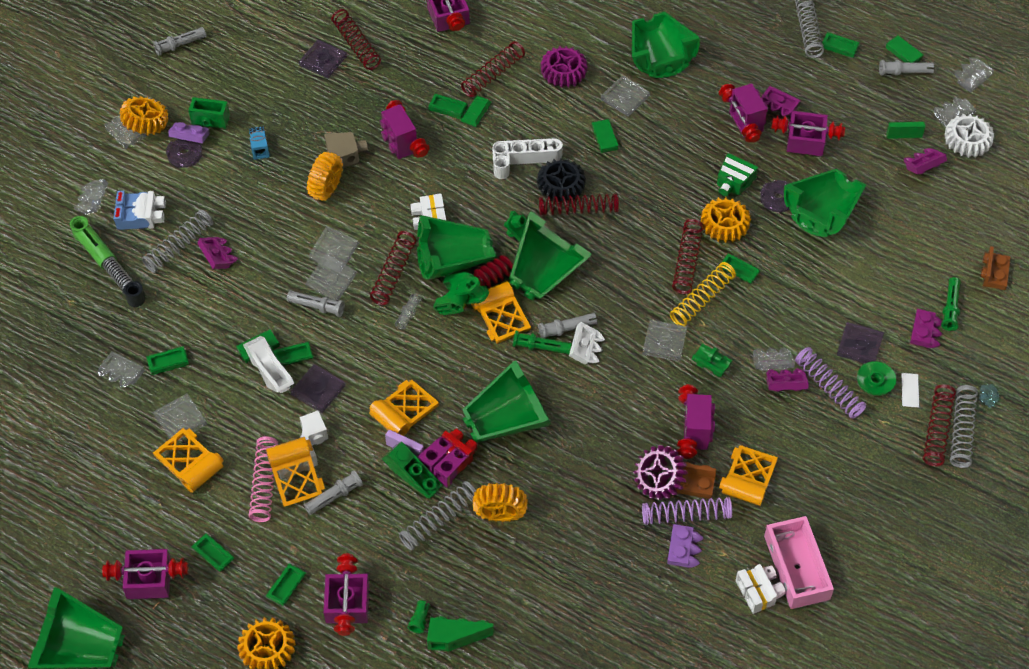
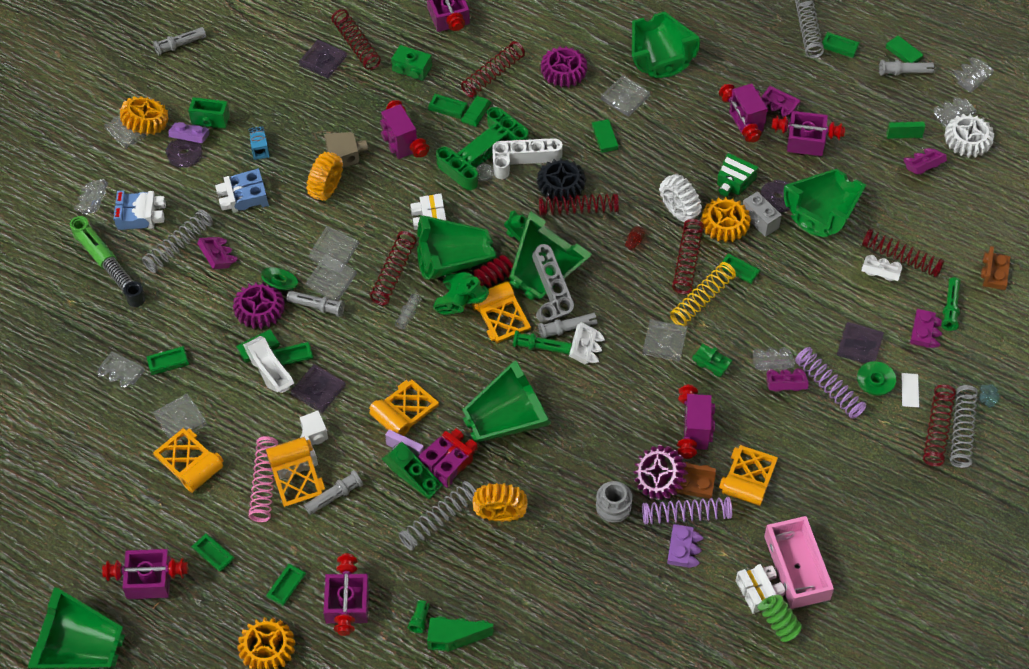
(243, 191): none -> medium blue hips
(266, 310): none -> magenta gear
(279, 278): none -> green dish
(411, 62): none -> green brick
(463, 165): none -> green beam
(485, 172): none -> clear plate
(548, 282): none -> light grey beam
(613, 501): none -> light grey piece
(635, 237): none -> clear red axle
(680, 197): none -> white gear
(762, 214): none -> light grey brick
(780, 617): none -> bright green piece
(882, 268): none -> white plate
(936, 270): none -> dark red piece

